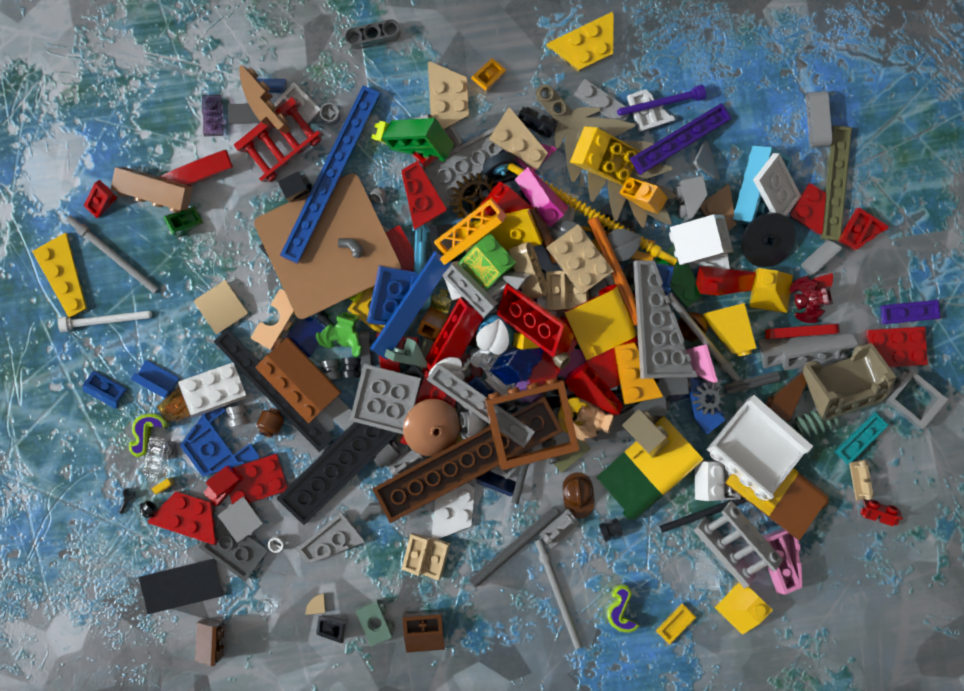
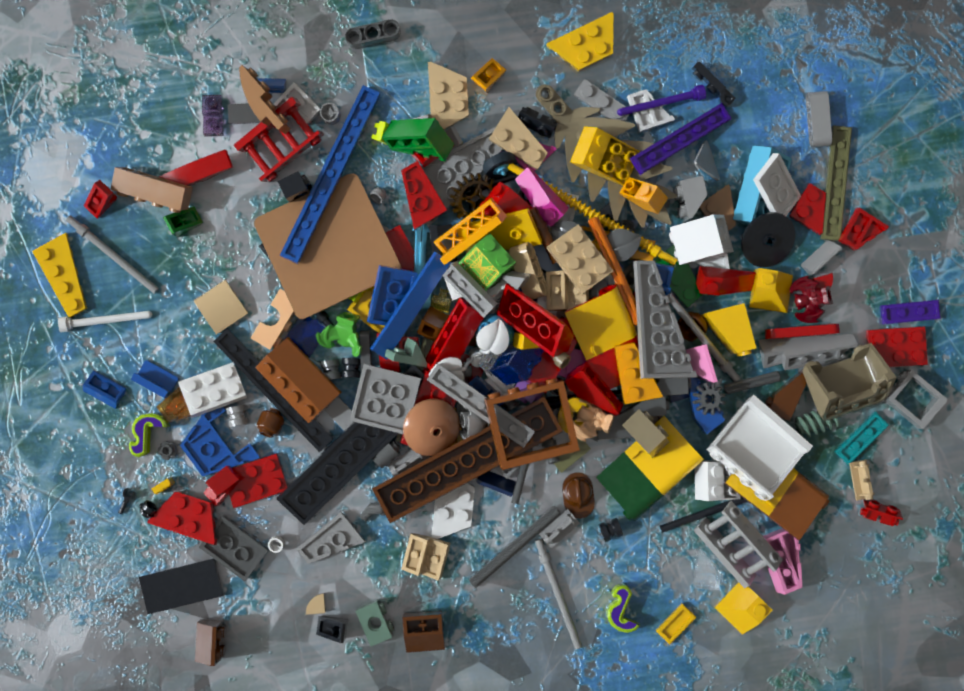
(151, 468): clear slope -> none
(240, 519): light grey piece -> none
(353, 245): dark grey arm -> none
(714, 84): none -> black hinge

